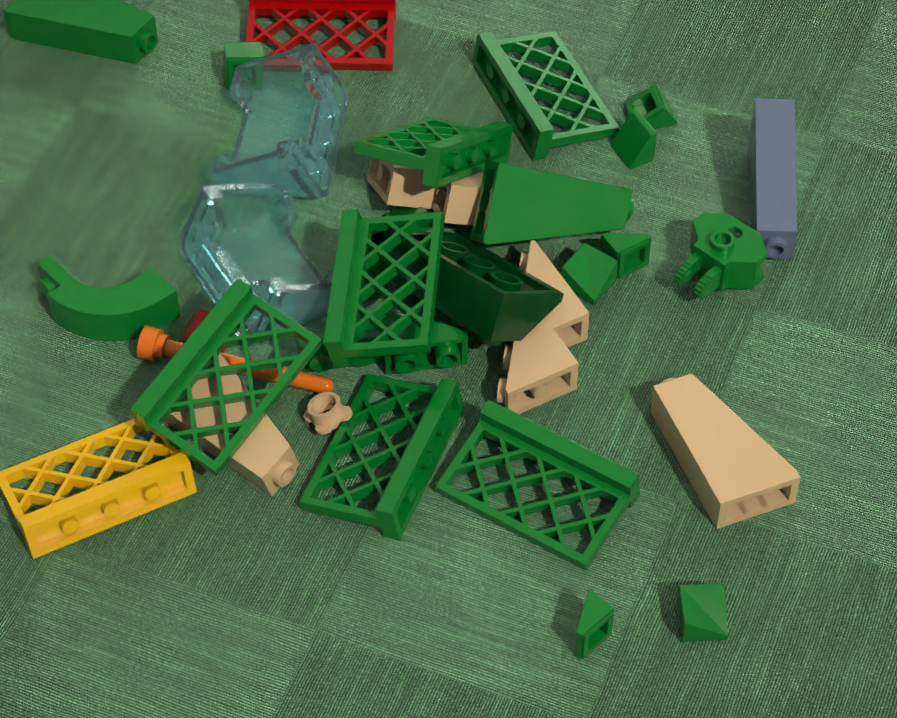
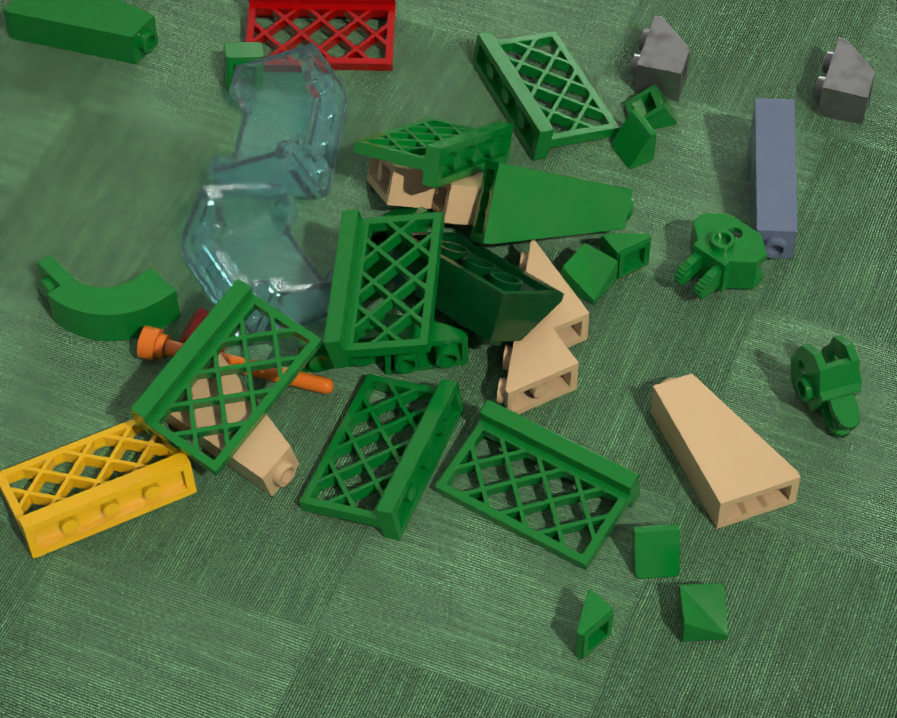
(326, 412): tan plate -> none
(656, 551): none -> green slope
(662, 60): none -> flat silver slope
(829, 383): none -> green hinge
(847, 86): none -> flat silver slope

